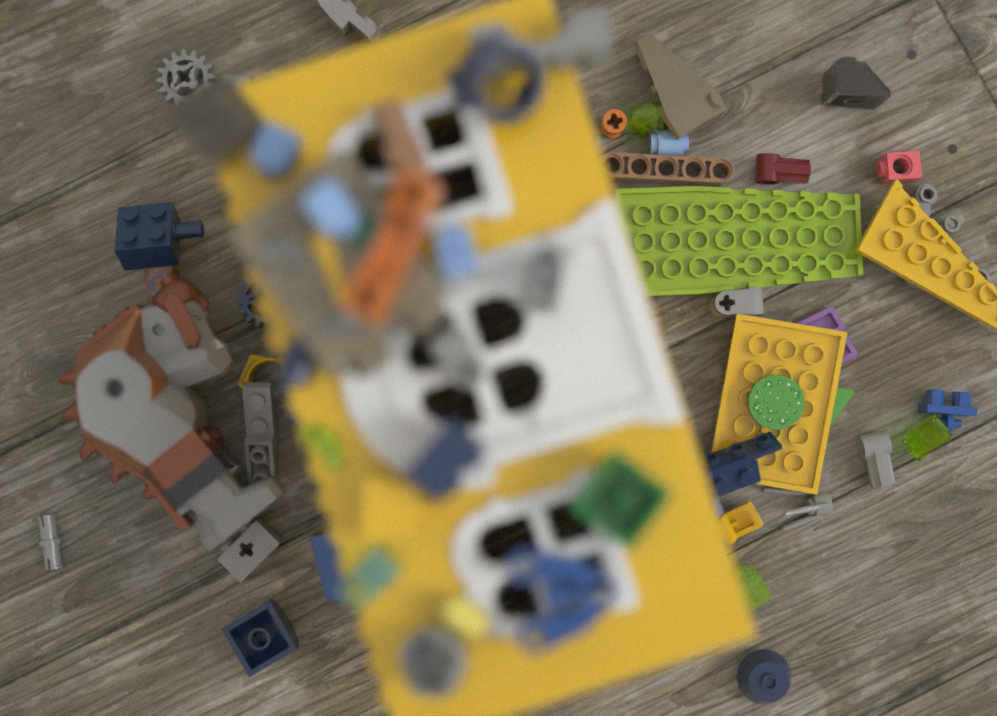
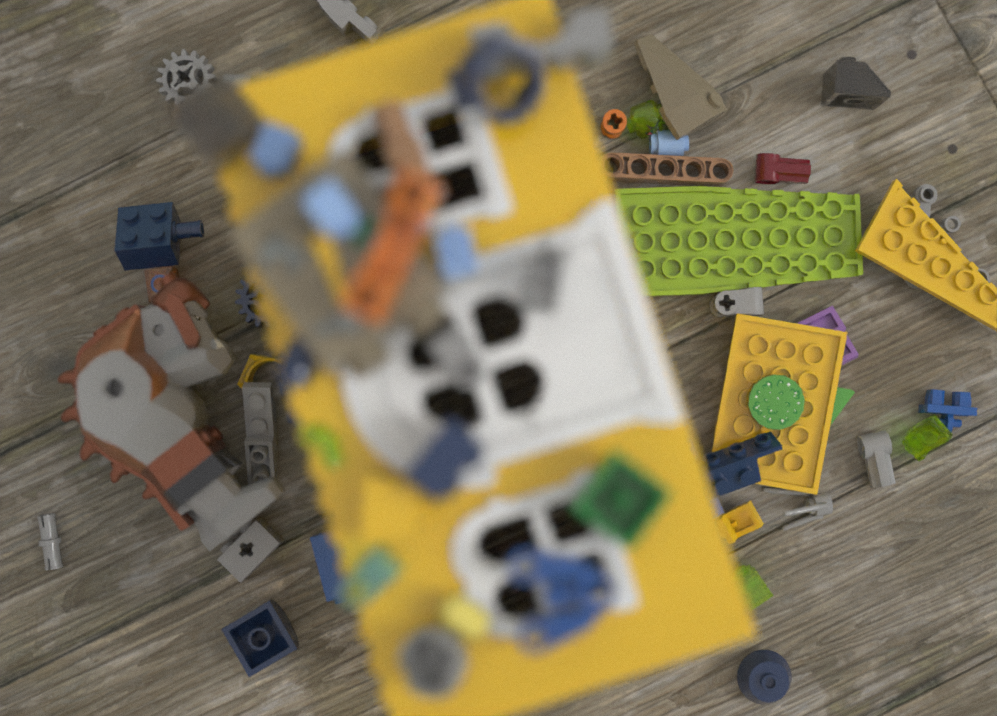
(910, 164): coral brick -> none

